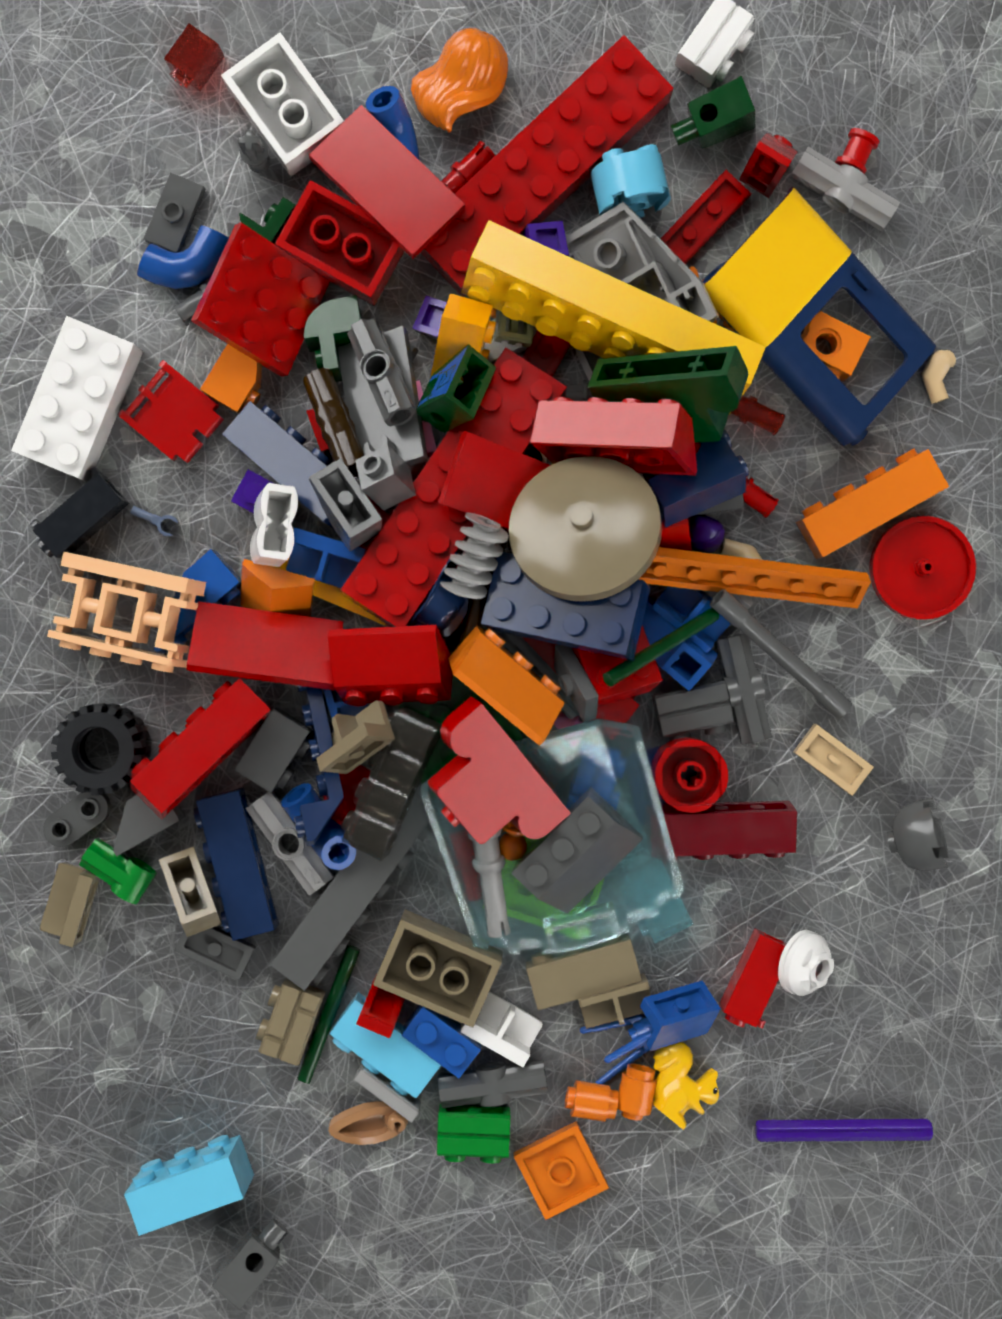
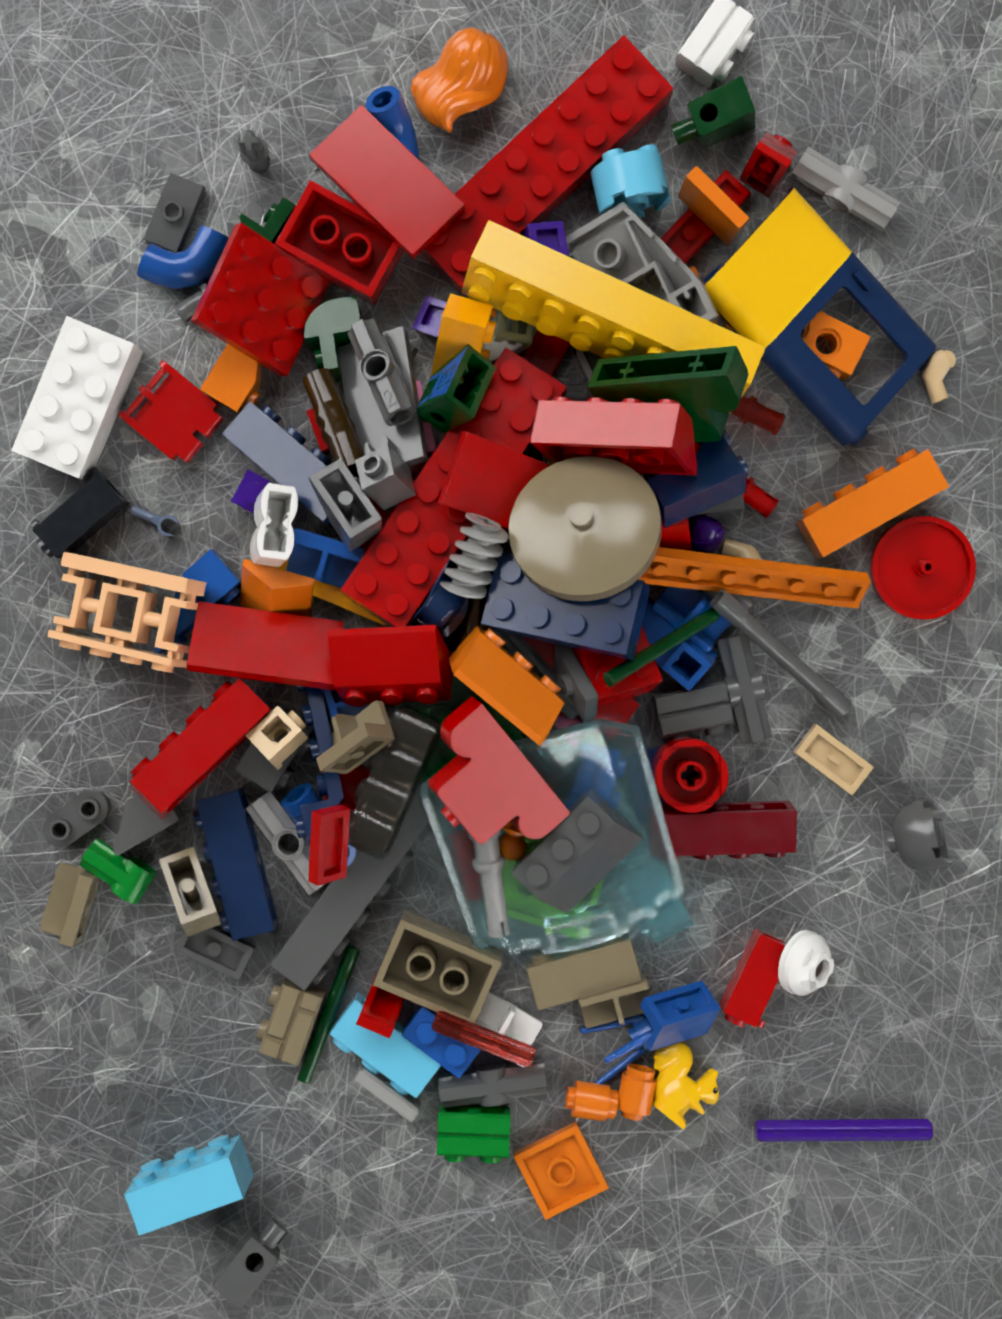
(72, 754): black tyre -> none
(193, 58): clear red brick -> none
(267, 731): none -> tan brick
(282, 102): white brick -> none
(329, 844): none -> red tile
(367, 1124): medium nougat arm -> none
(464, 170): red pin -> none
(483, 1038): none -> clear red axle
(712, 206): none -> orange tile
(858, 149): red bush -> none

